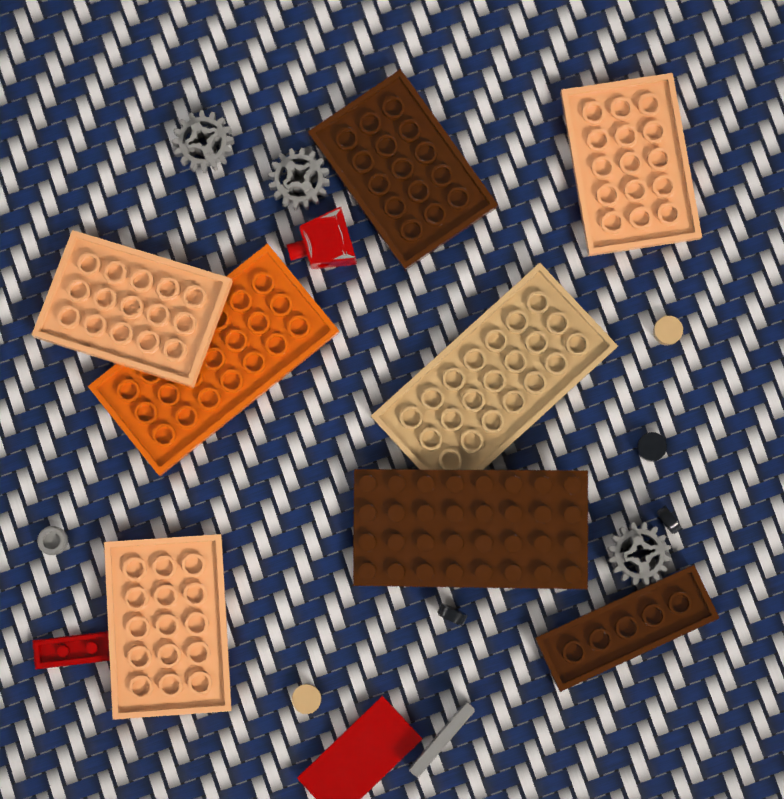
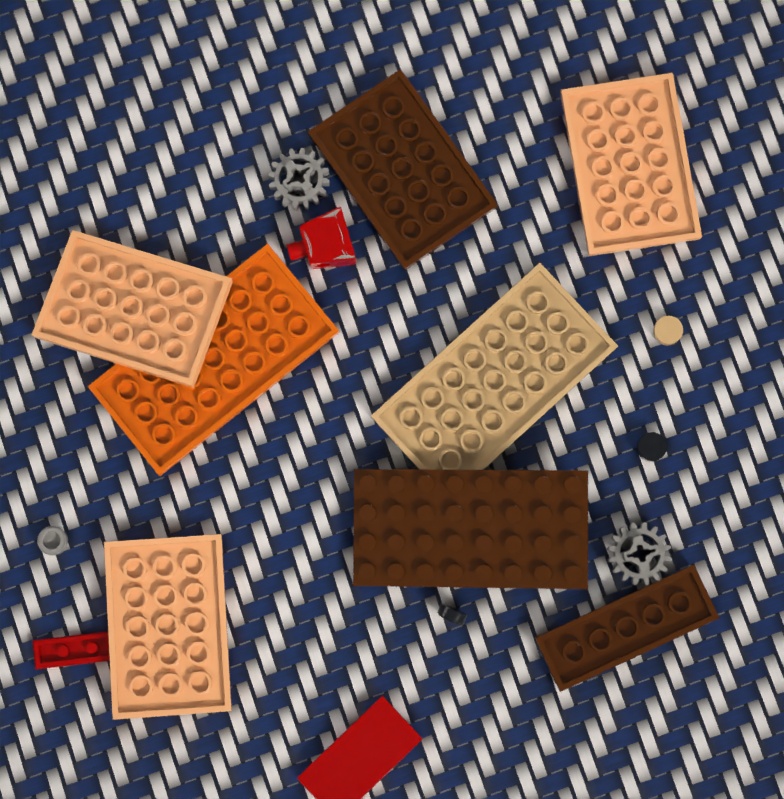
(193, 146): light grey gear -> none
(306, 698): tan tile -> none
(441, 739): light grey tile -> none
(669, 520): black tile -> none

